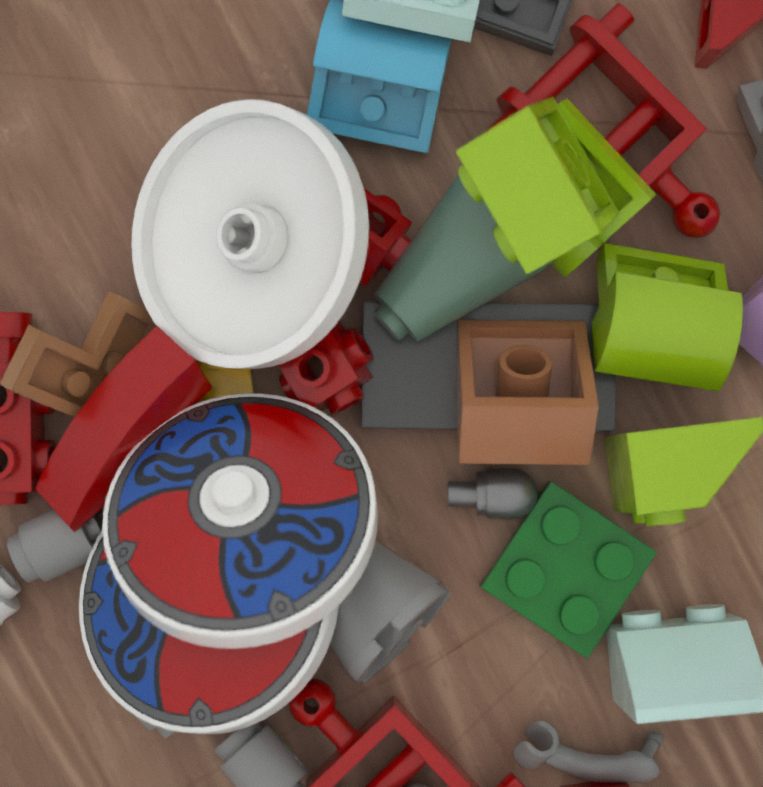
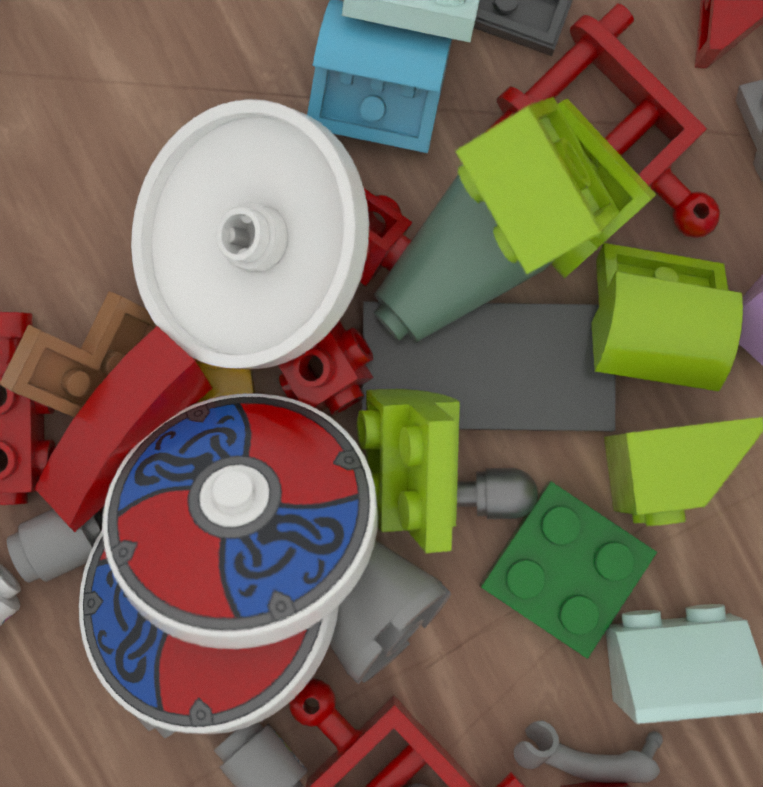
(413, 462): none -> lime brick
(525, 392): nougat slope -> none

